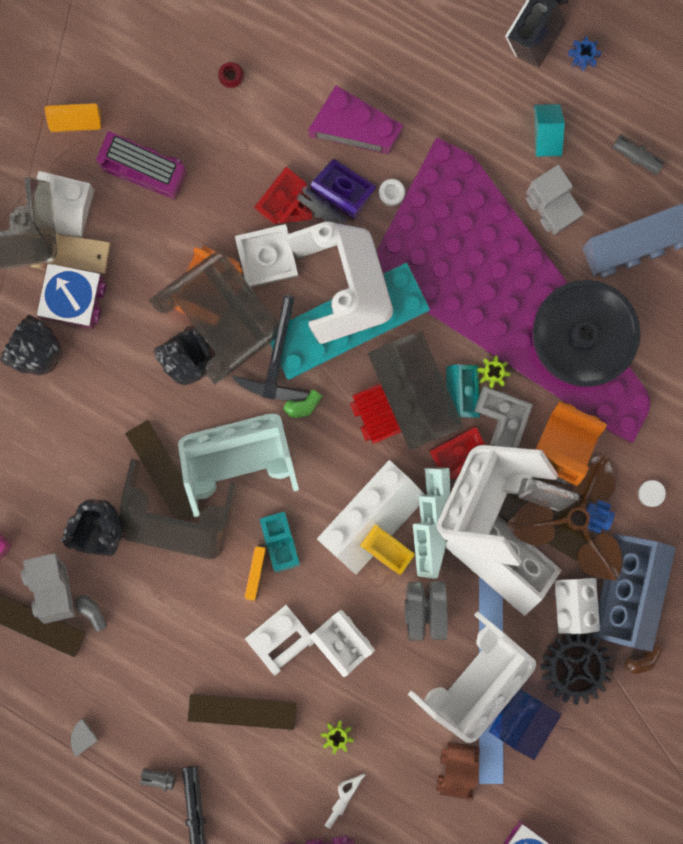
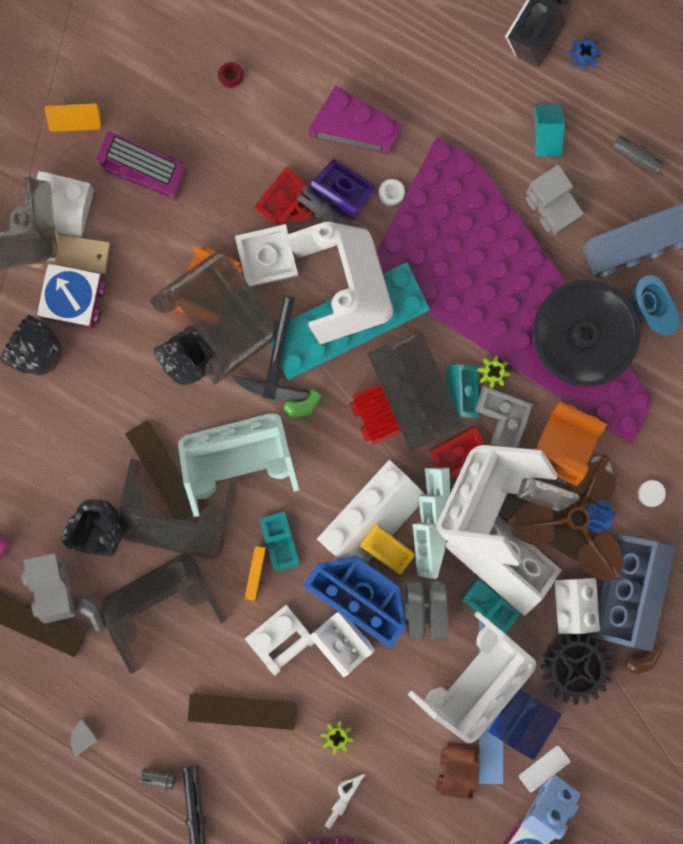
(176, 575): none -> clear smoke windscreen
(361, 596): none -> blue wedge
(490, 605): none -> teal slope
(544, 768): none -> white sticker
(551, 810): none -> light blue brick
(655, 305): none -> dark azure piece

